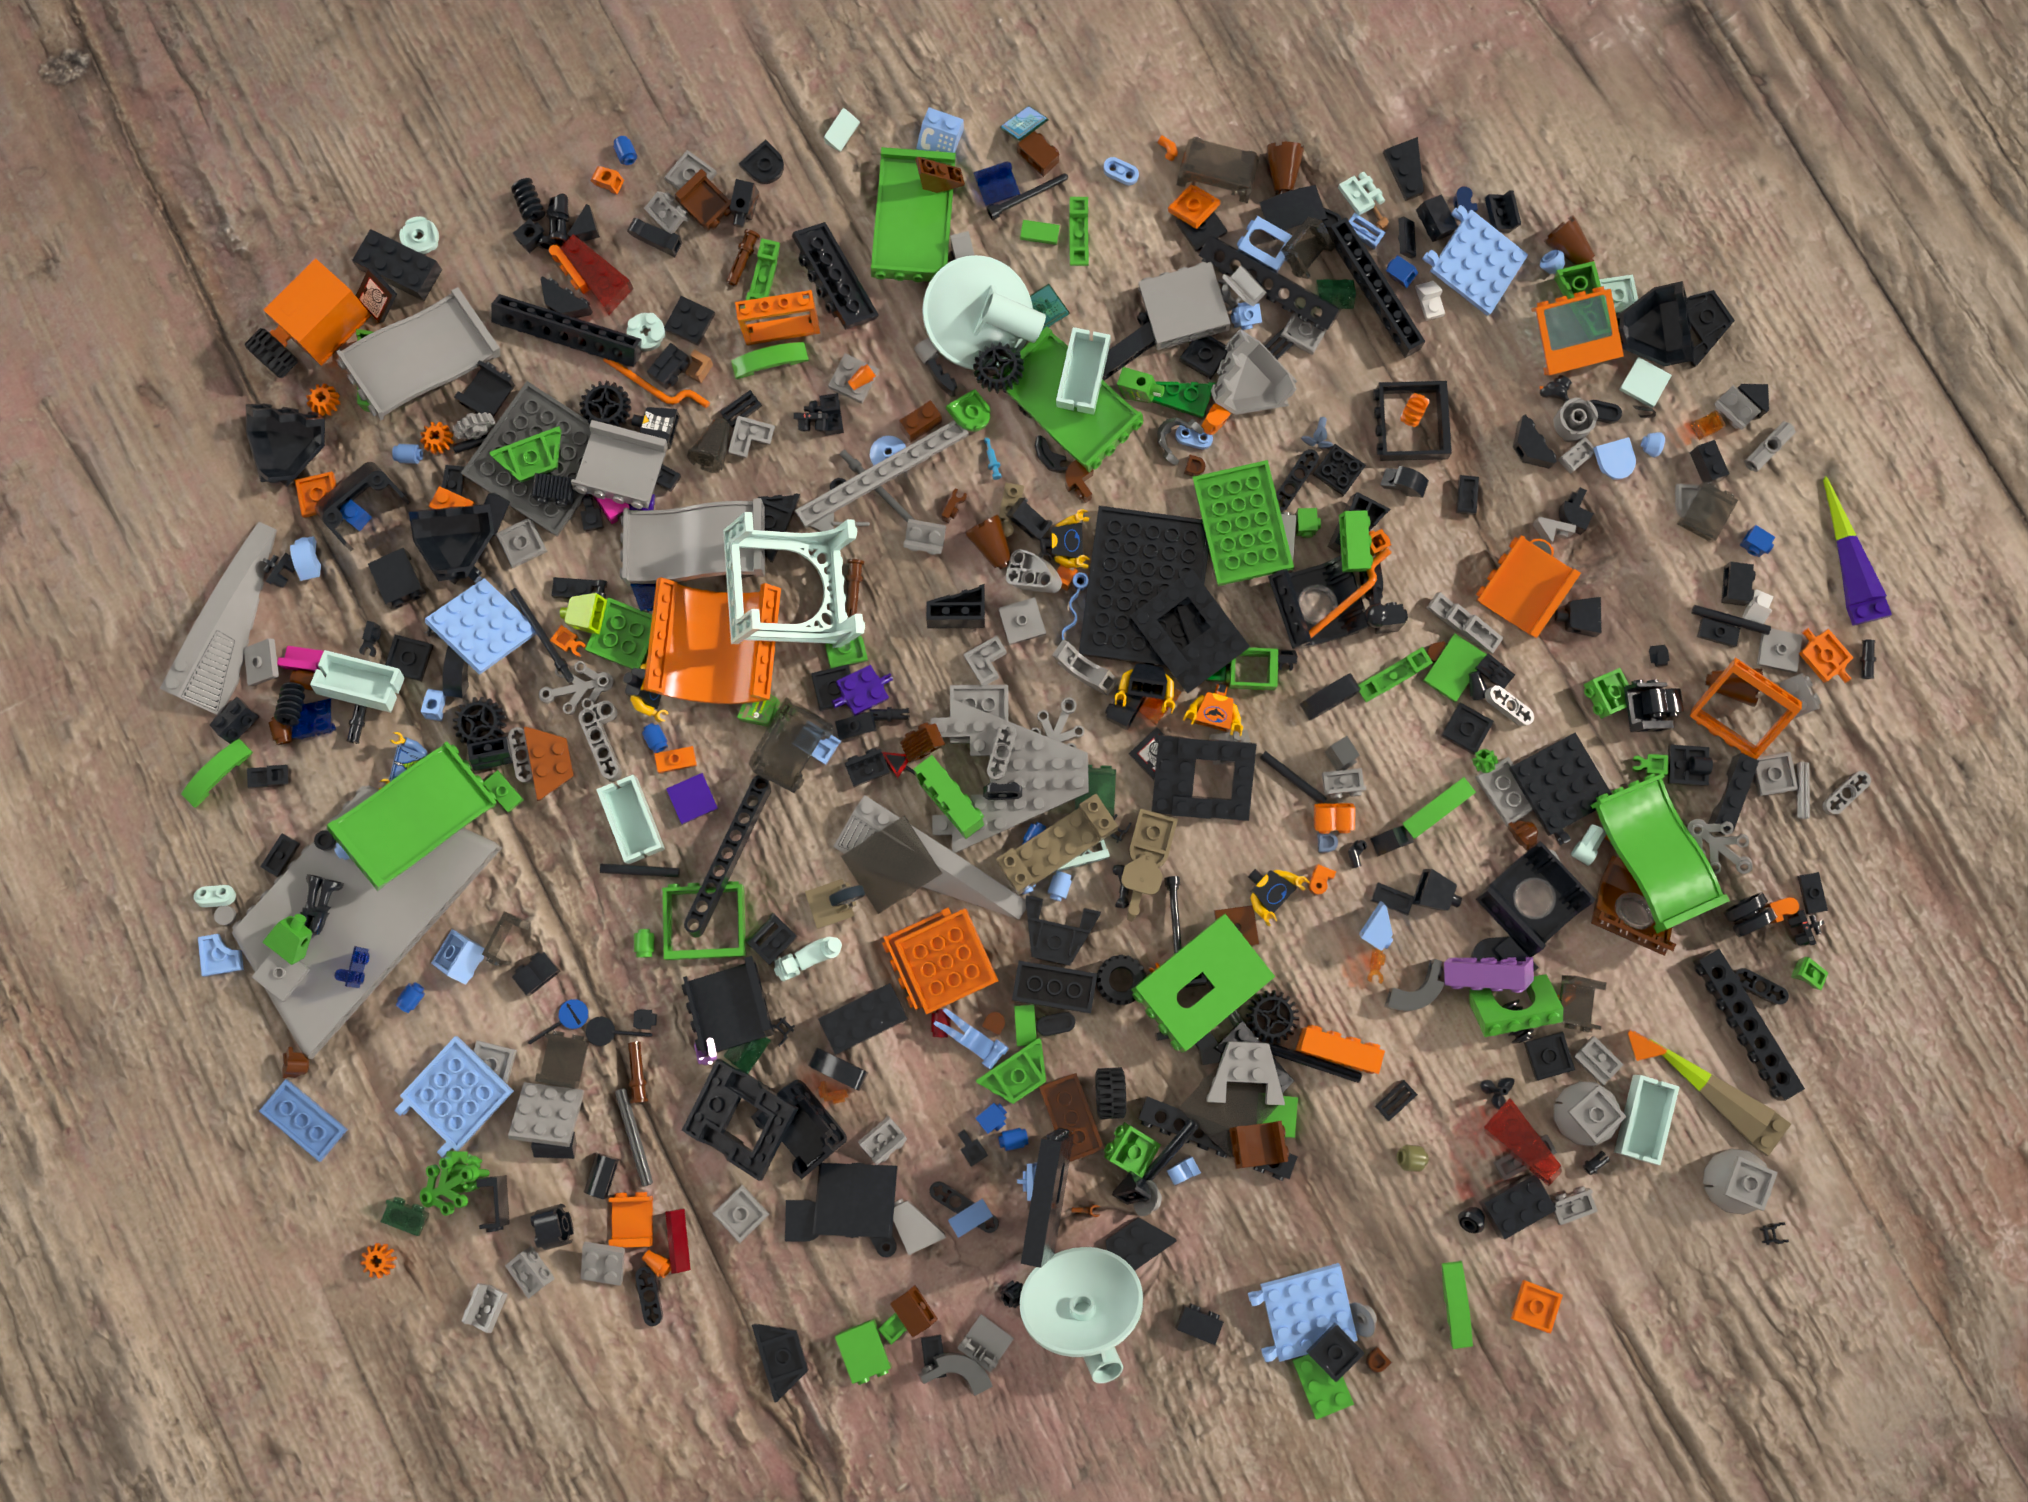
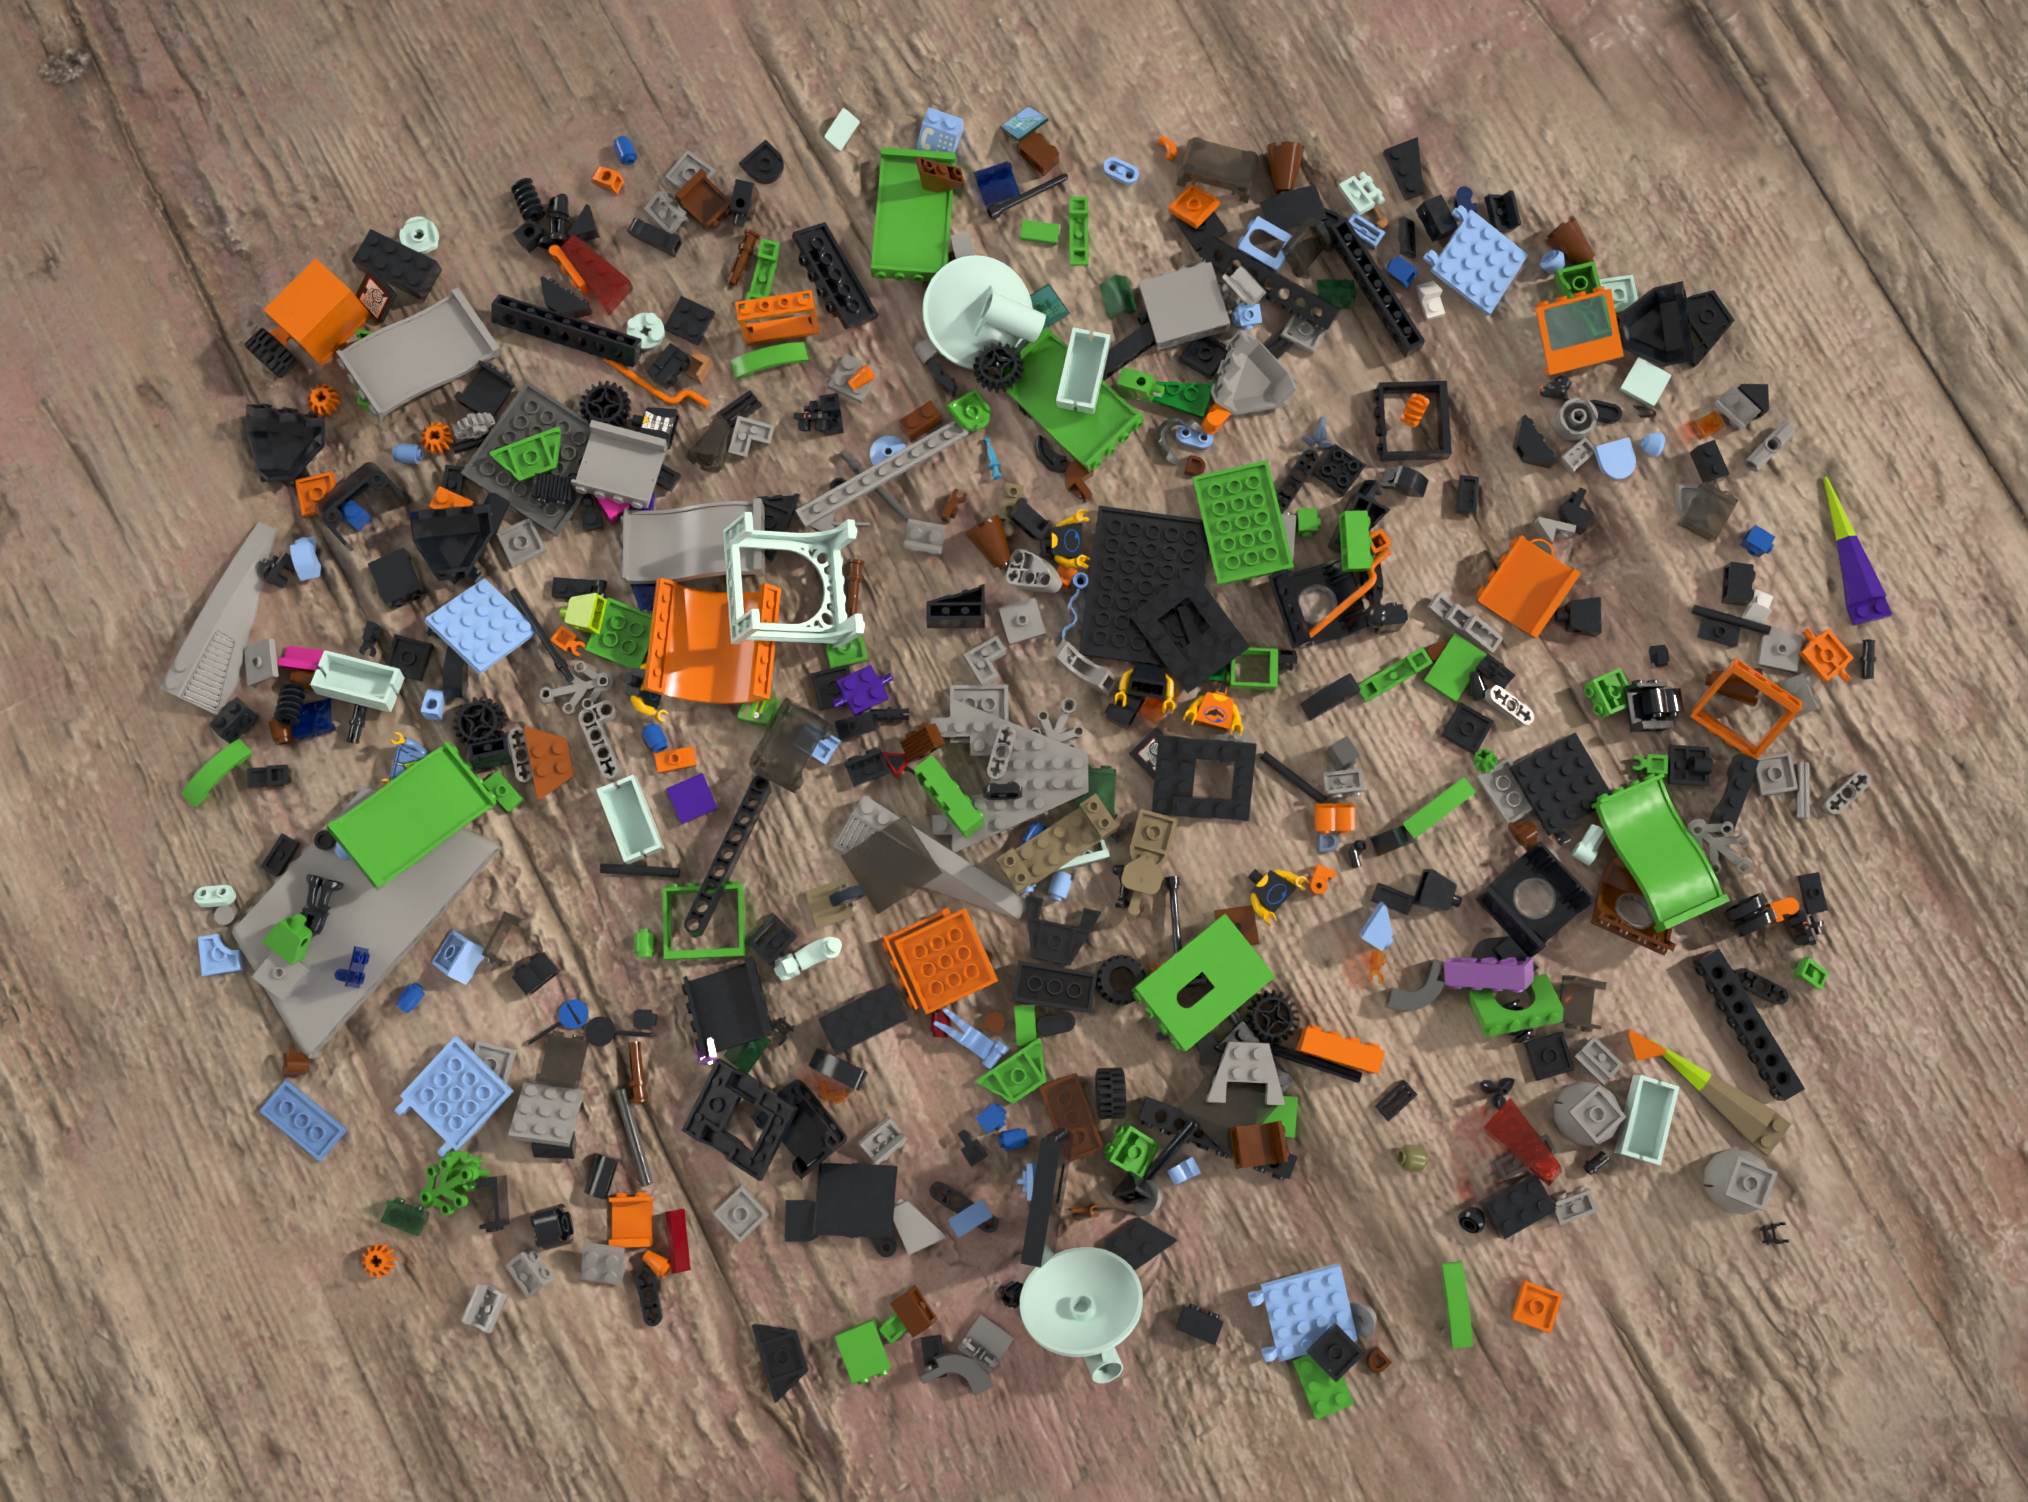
(1118, 296): none -> clear green panel
(1370, 488): none -> black tile

